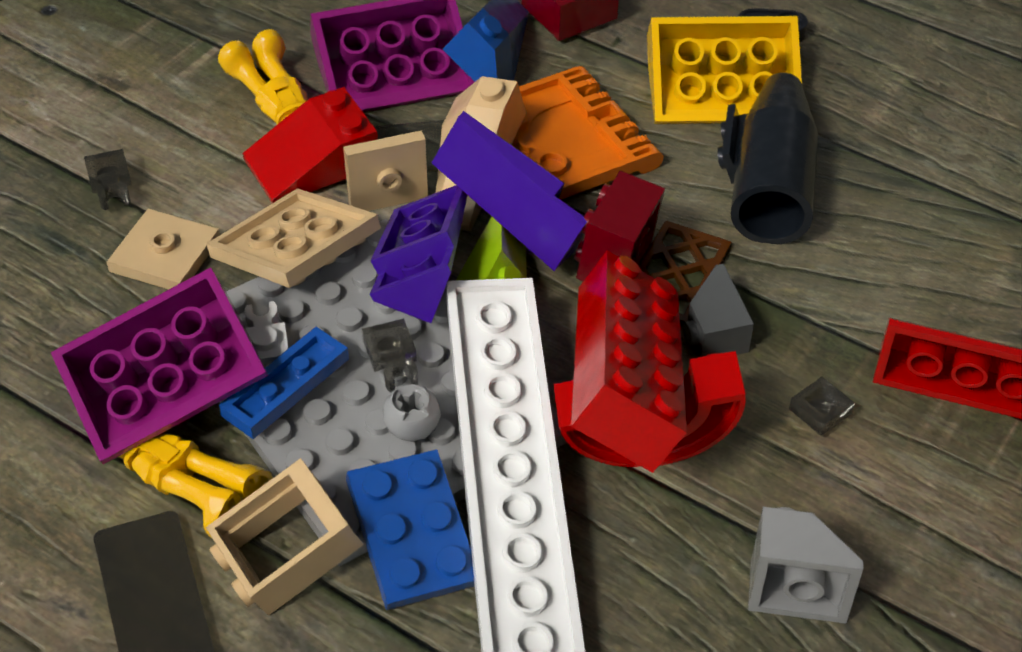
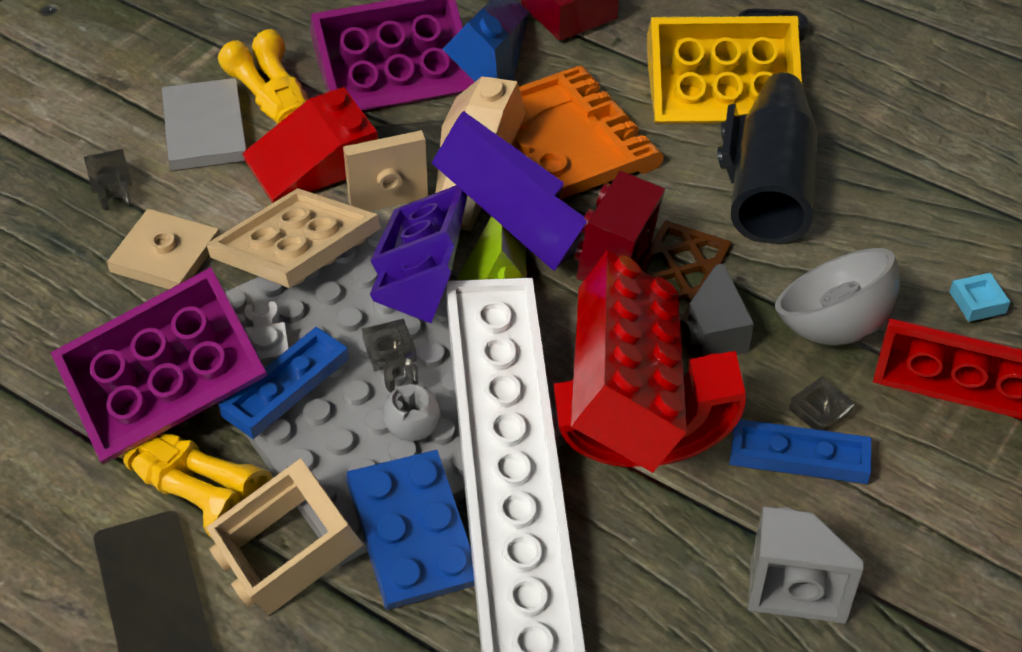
(203, 124): none -> light grey tile
(801, 451): none -> blue plate
(842, 297): none -> light grey piece
(979, 297): none -> medium azure plate

